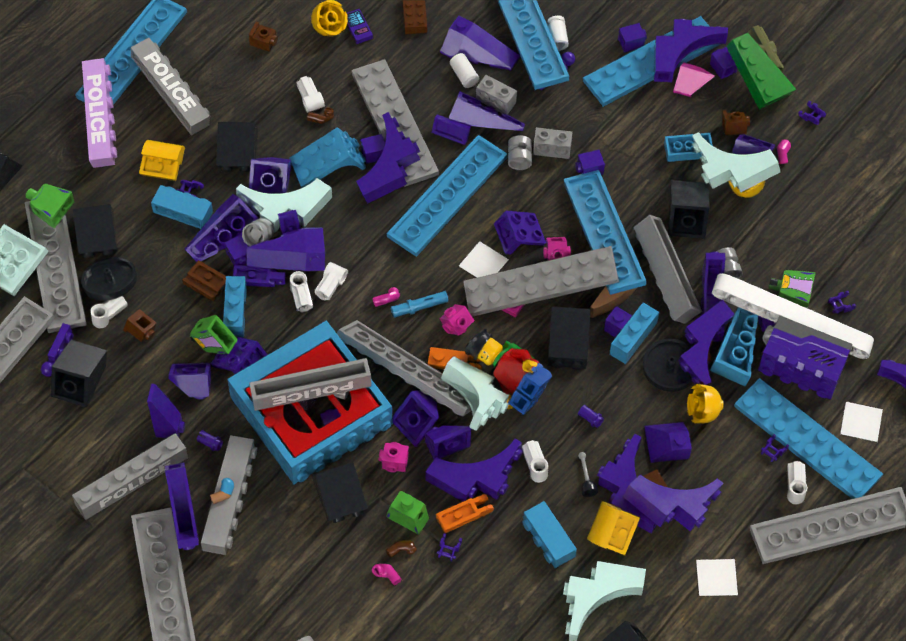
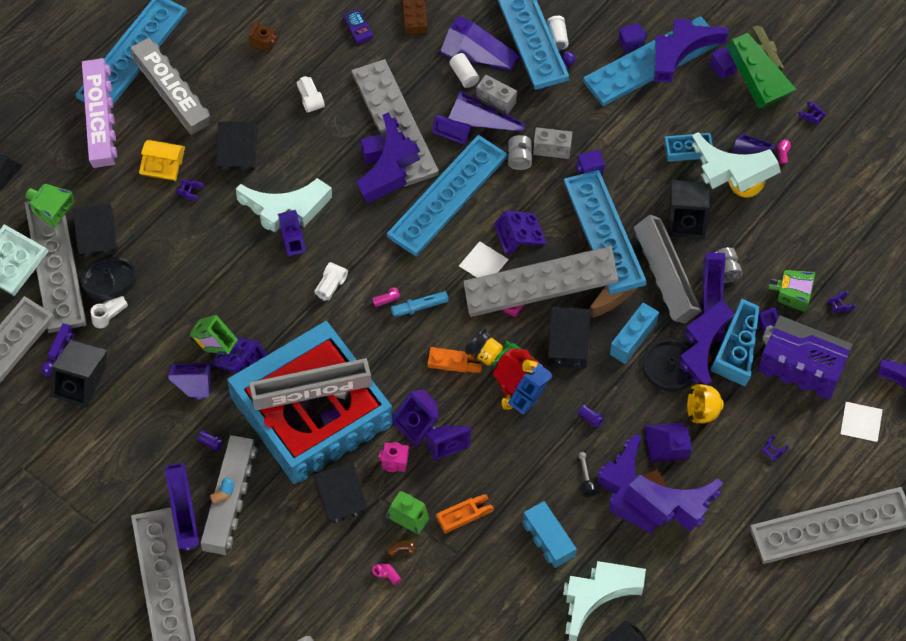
(129, 476): light grey brick -> none
(140, 326): reddish brown brick -> none
(164, 414): dark purple wedge -> none
(182, 206): dark azure brick -> none
(205, 280): reddish brown plate -> none
(222, 226): dark purple wedge -> none
(234, 304): dark azure arch -> none
(237, 250): dark purple brick -> none
(258, 231): light grey wheel -> none
(260, 276): dark purple hinge -> none
(270, 175): dark purple slope -> none
(295, 251): dark purple wedge -> none
(300, 292): white piece -> none
(321, 118): reddish brown arm -> none
(326, 155): dark azure bracket -> none
(329, 18): yellow cylinder -> none
(404, 365): light grey plate -> none
(455, 549): dark purple piece -> none
(456, 320): dark pink brick -> none
(466, 479): dark purple arch -> none
(477, 390): light aqua arch -> none
(535, 461): white piece -> none
(554, 245): dark pink brick -> none
(613, 528): yellow brick -> none
(616, 321): dark purple brick -> none
(691, 79): slope -> none
(717, 577): white sticker -> none
(735, 123): reddish brown brick -> none
(771, 306): white beam -> none
(797, 482): white piece -> none
(808, 440): dark azure plate -> none

